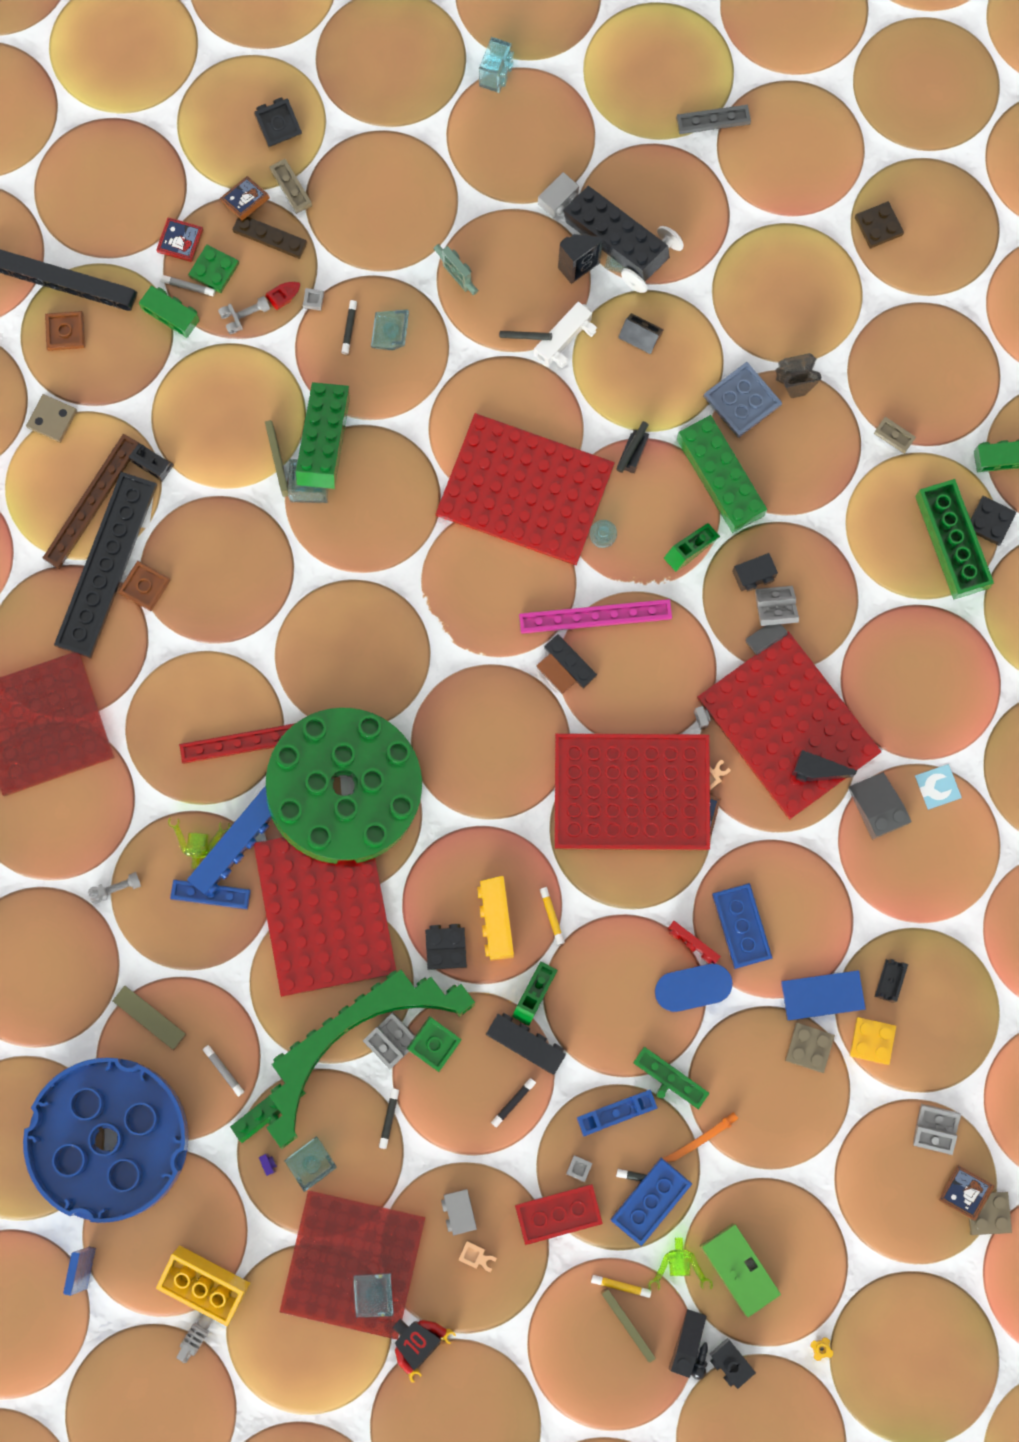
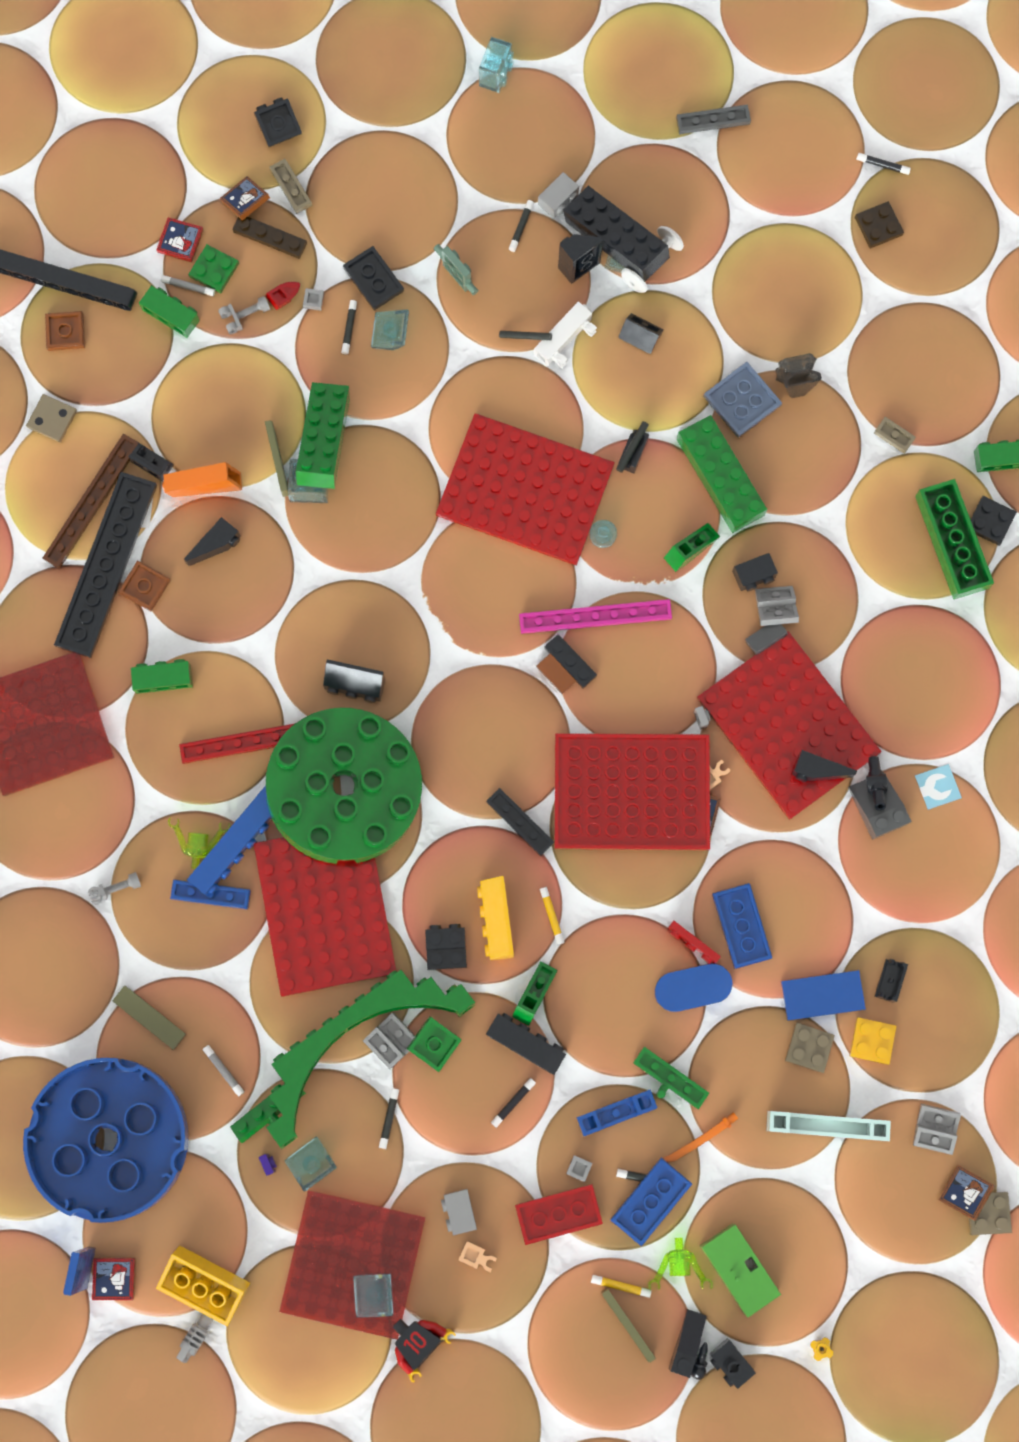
(113, 1279): none -> tile
(161, 676): none -> green brick
(203, 480): none -> orange slope
(216, 541): none -> black slope
(353, 681): none -> black slope
(373, 278): none -> black plate
(520, 822): none -> black plate
(521, 225): none -> pearl dark grey bar
(828, 1126): none -> light aqua arch
(876, 783): none -> black pin
(883, 163): none -> black bar

